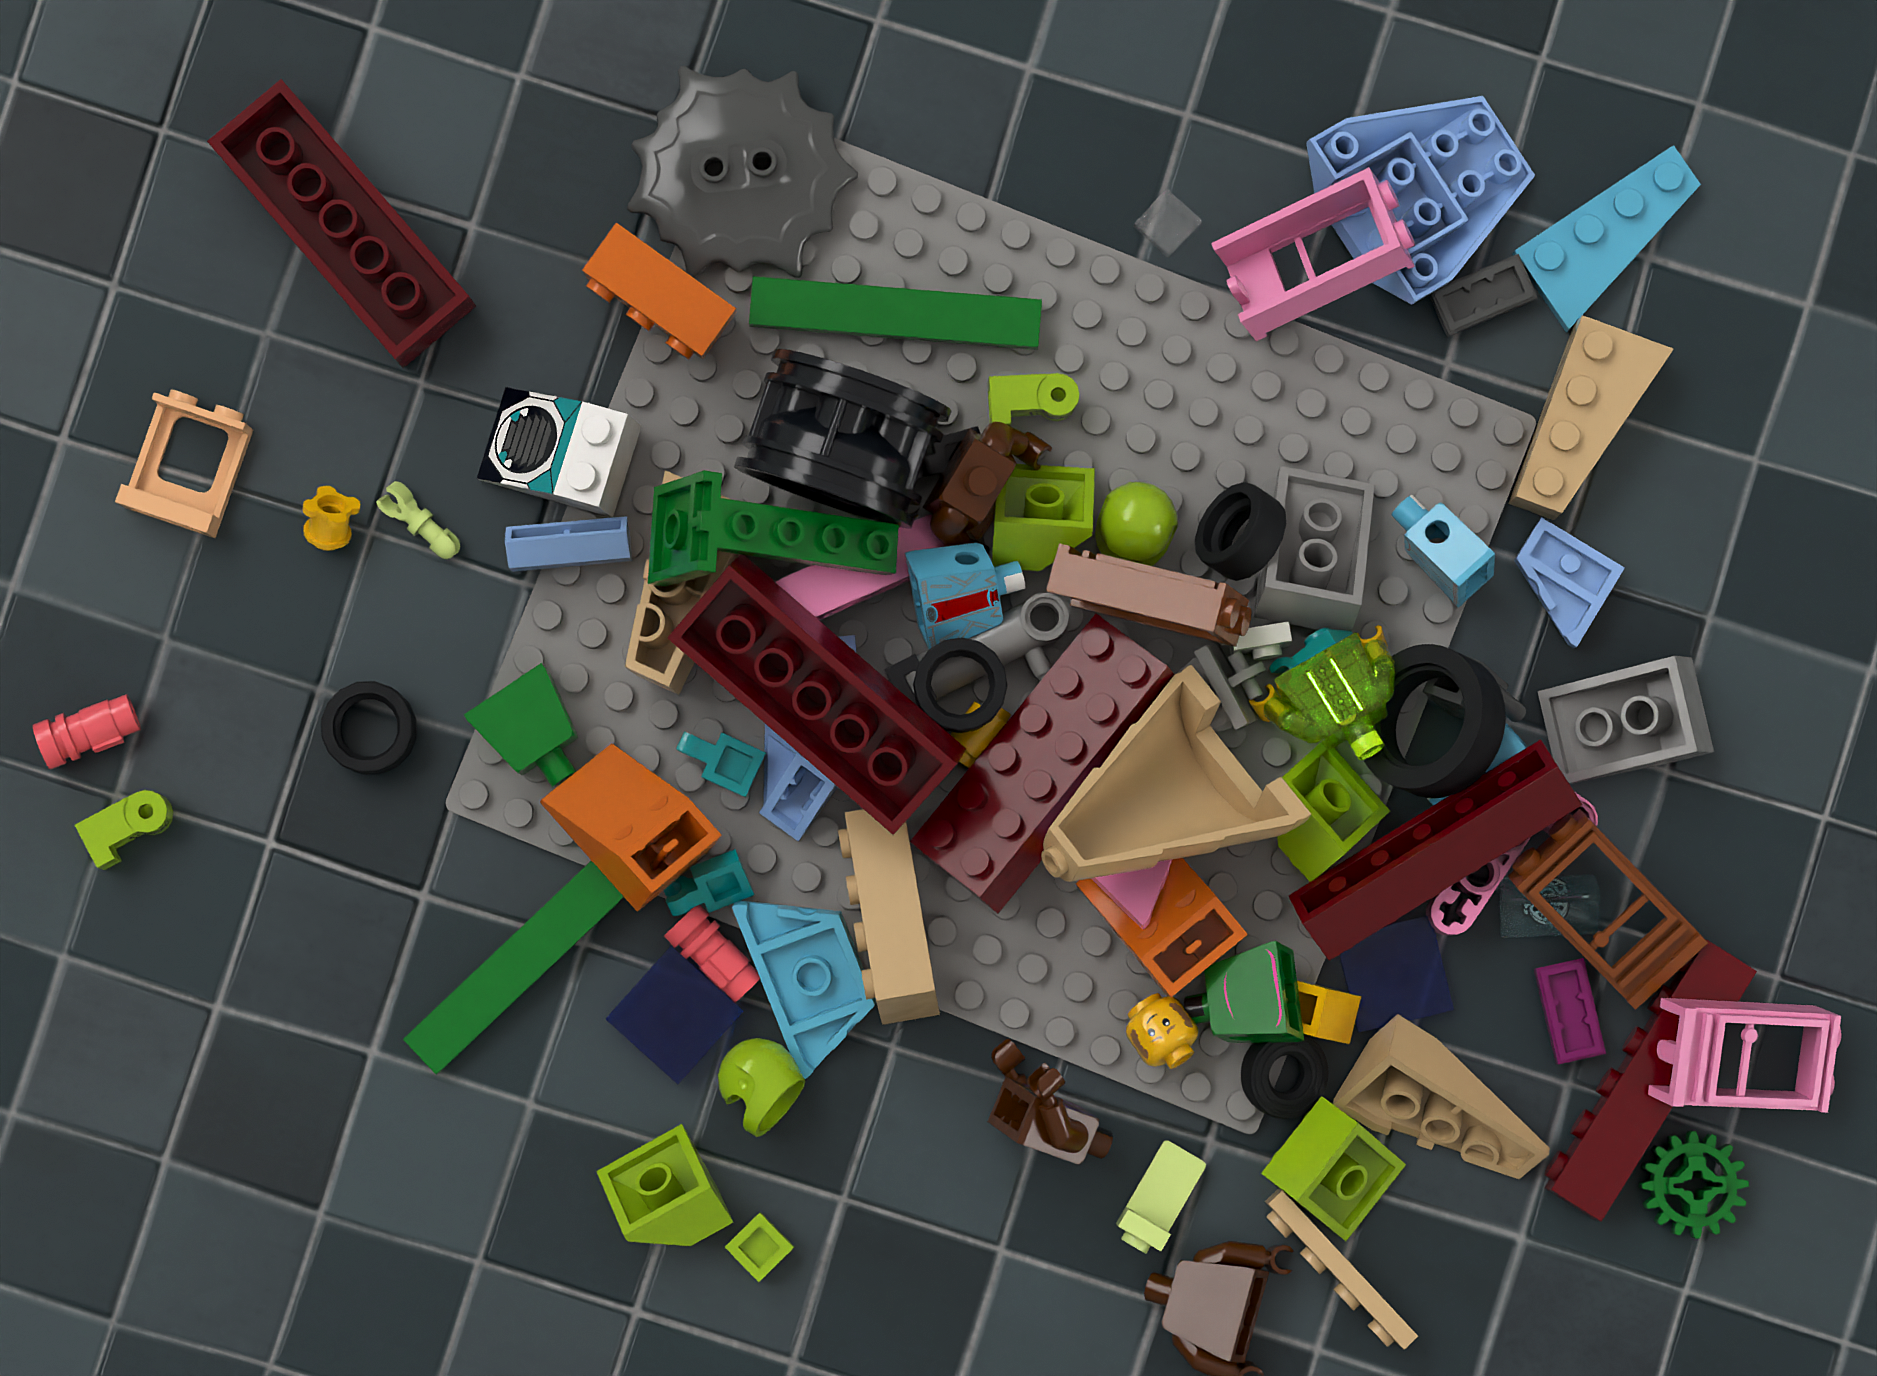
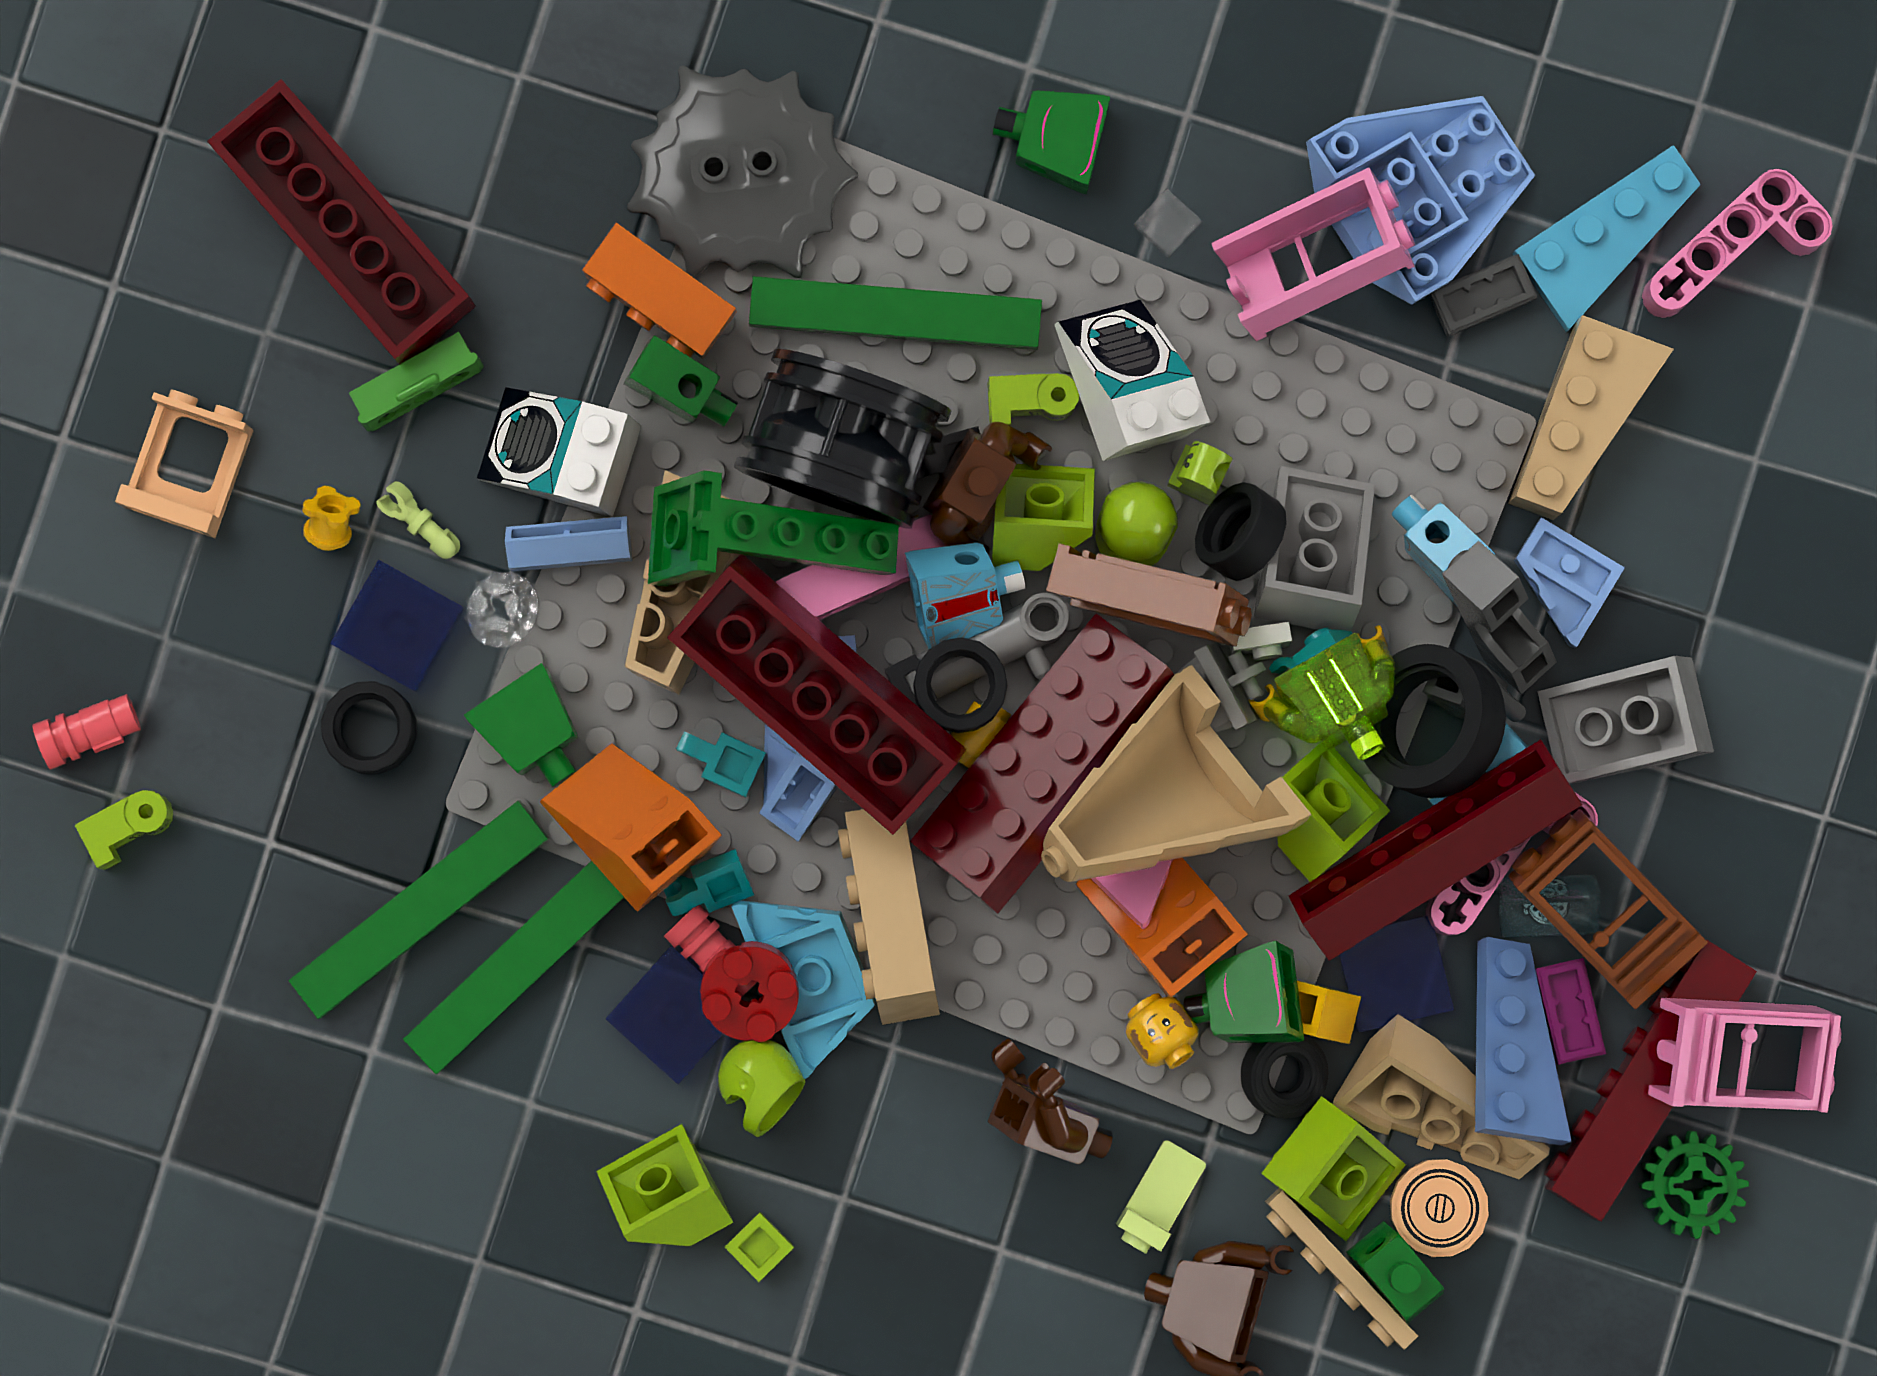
(397, 625): none -> clear blue plate
(415, 382): none -> bright green piece
(419, 909): none -> green tile
(521, 608): none -> clear gear
(658, 376): none -> green torso
(739, 965): none -> red plate
(1057, 135): none -> green torso
(1130, 380): none -> white slope
(1200, 471): none -> lime leg
(1396, 1271): none -> green torso
(1439, 1207): none -> light nougat tile
(1490, 603): none -> dark grey arch
(1514, 1055): none -> medium blue wing
(1725, 248): none -> bright pink beam

